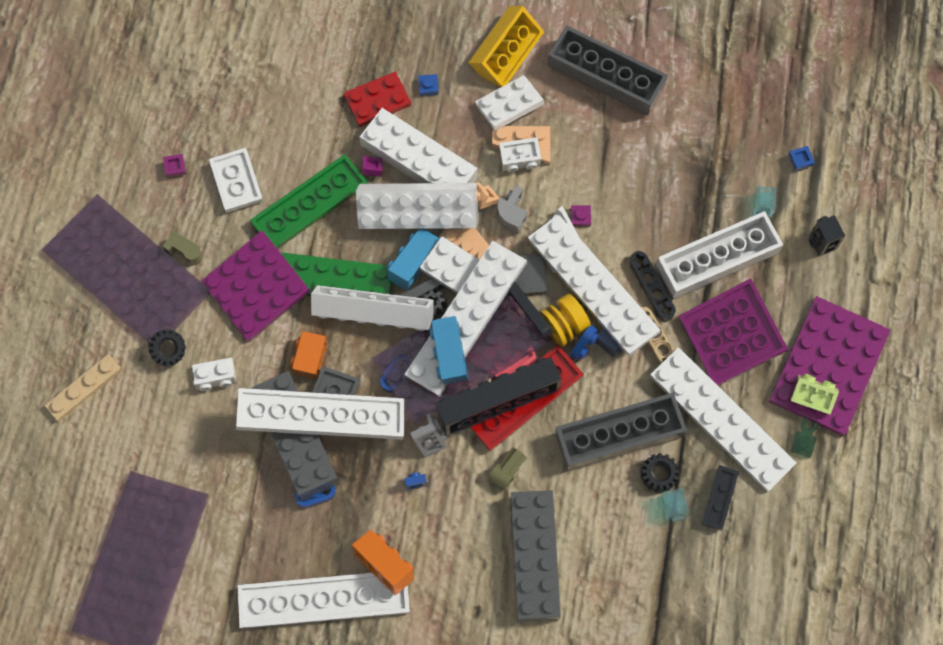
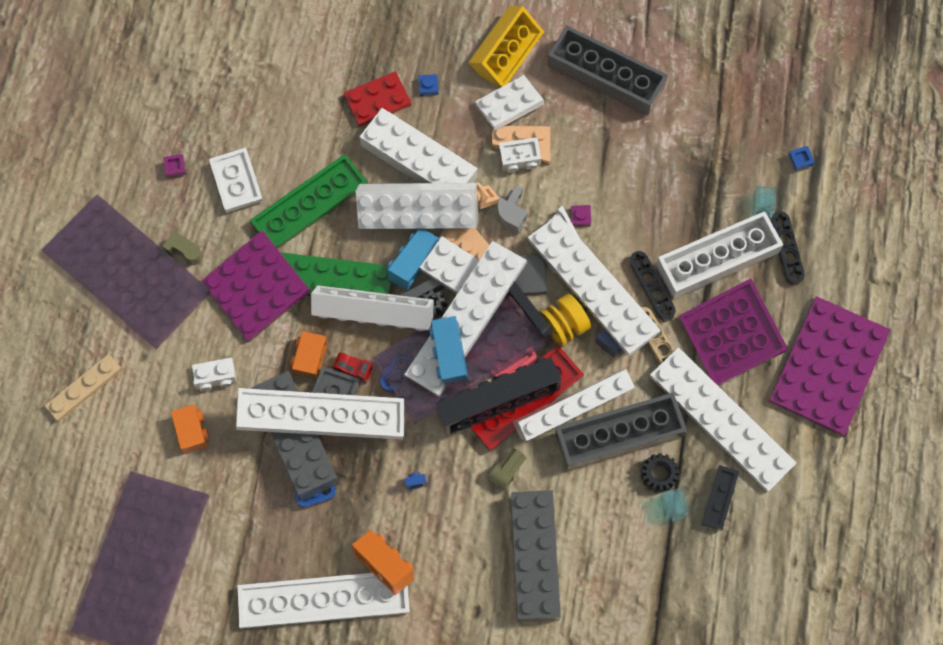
(163, 335): black tyre -> none
(190, 429): none -> orange brick
(353, 366): none -> red leg
(371, 166): magenta plate -> none
(430, 437): light grey bracket -> none
(573, 404): none -> white brick
(580, 349): blue plate -> none
(790, 247): none -> black beam
(804, 441): clear green plate -> none
(815, 394): yellowish green bracket -> none
(826, 235): black brick -> none

